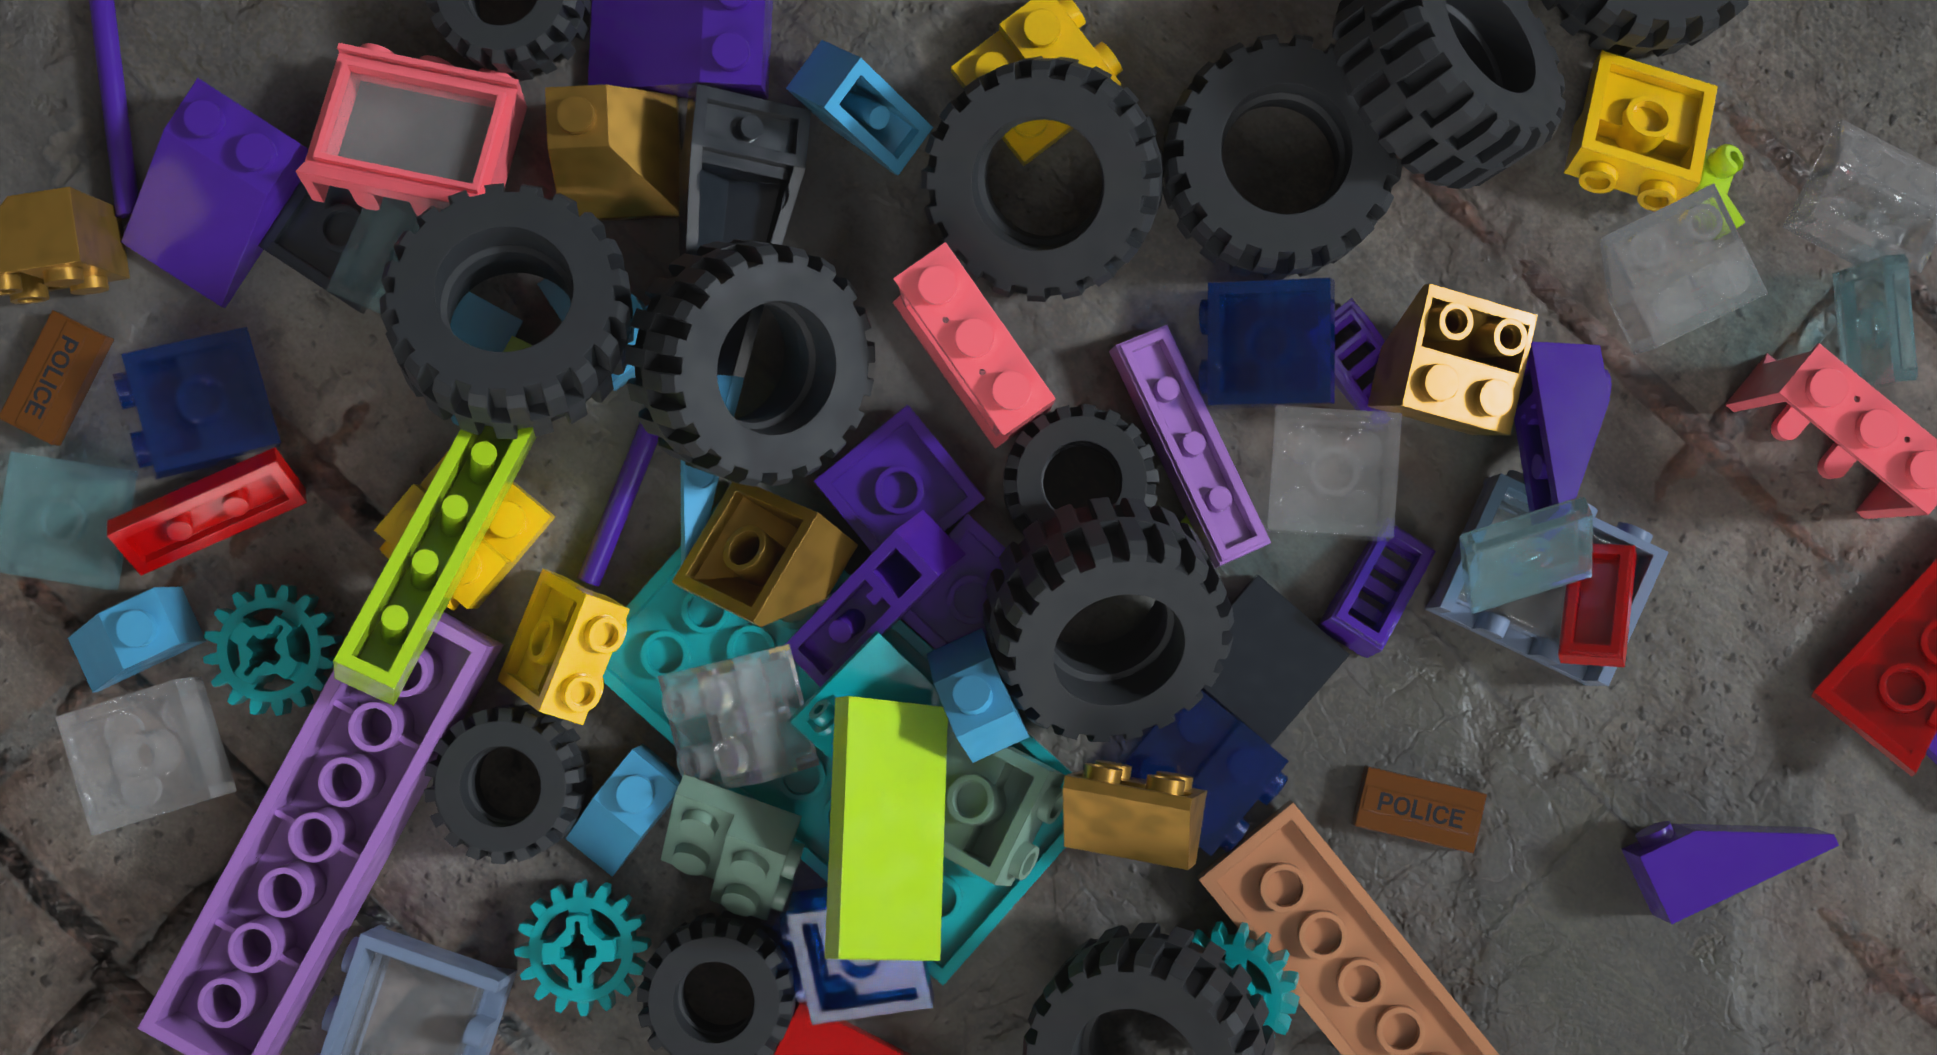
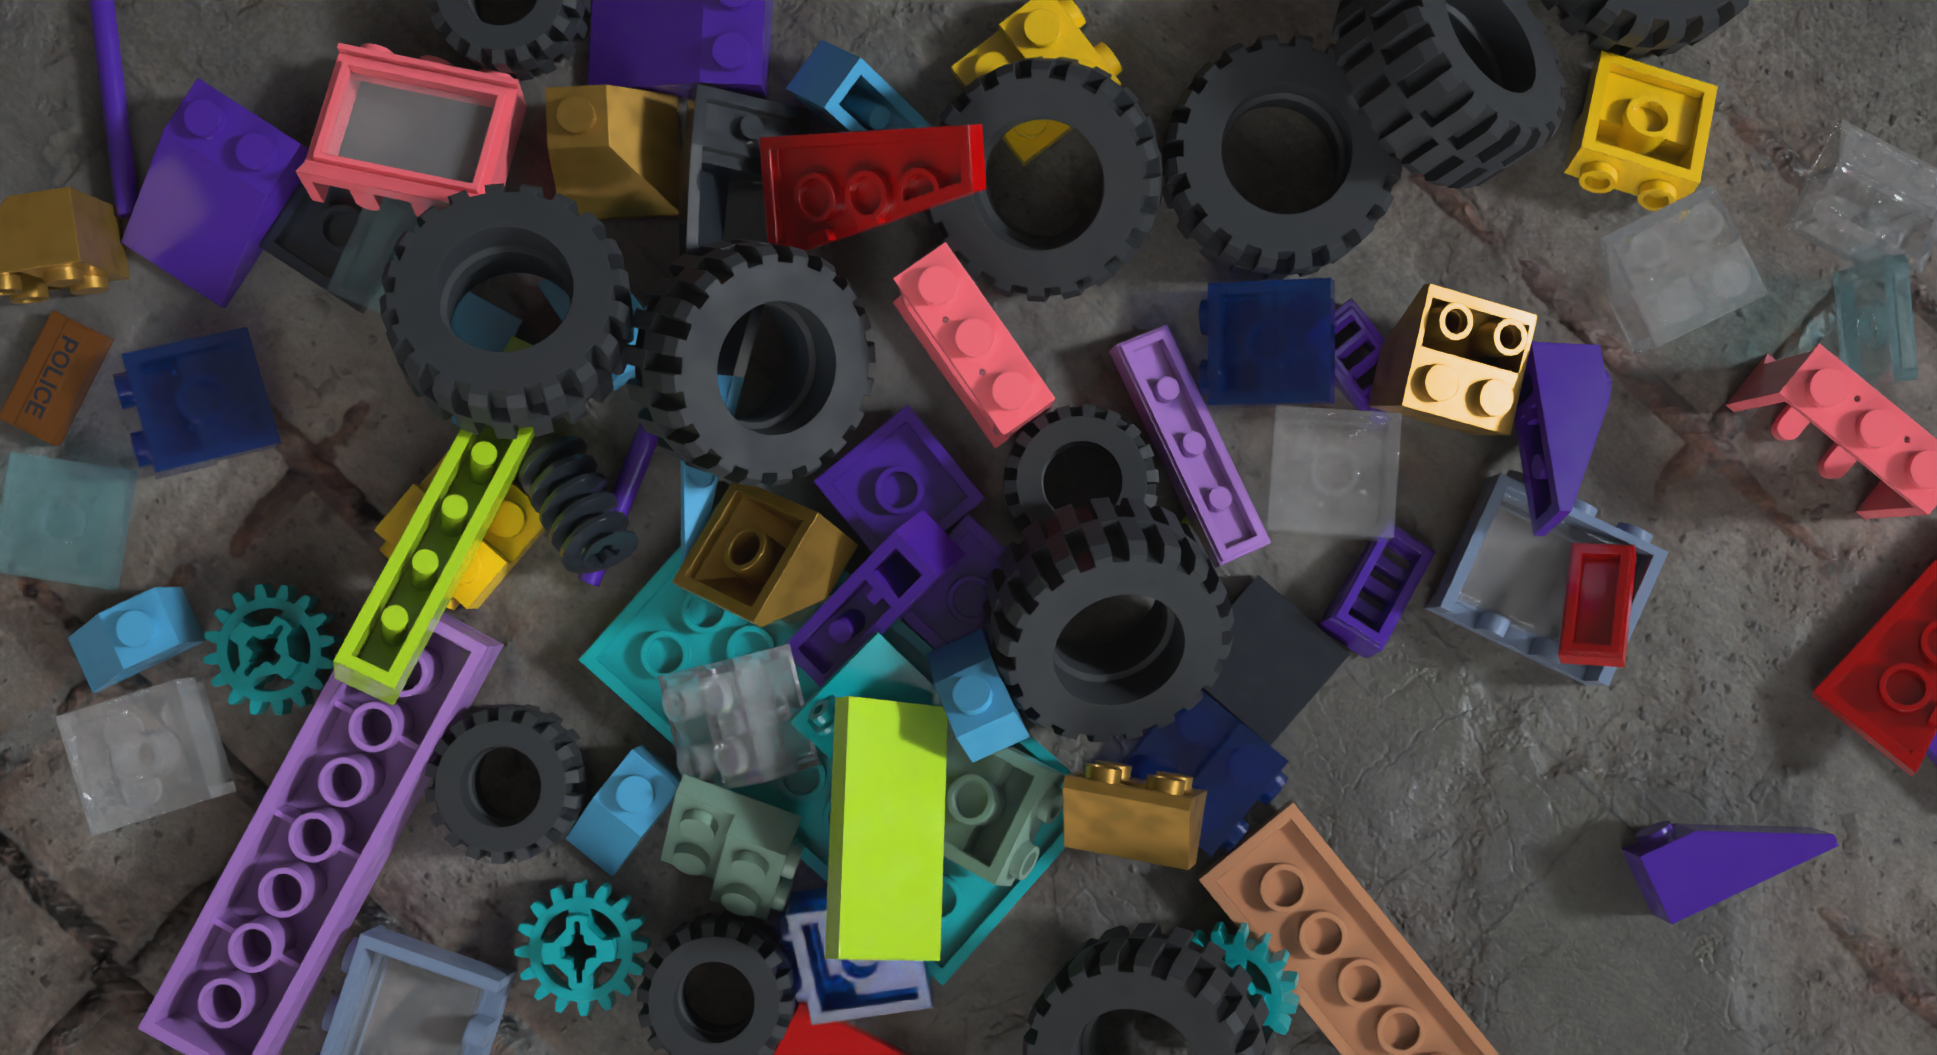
(206, 511): red plate -> none
(563, 647): yellow plate -> none
(576, 506): none -> black piece
(858, 180): none -> red wing
(1419, 809): reddish brown tile -> none
(1527, 554): clear light blue tile -> none
(1719, 169): lime arm -> none

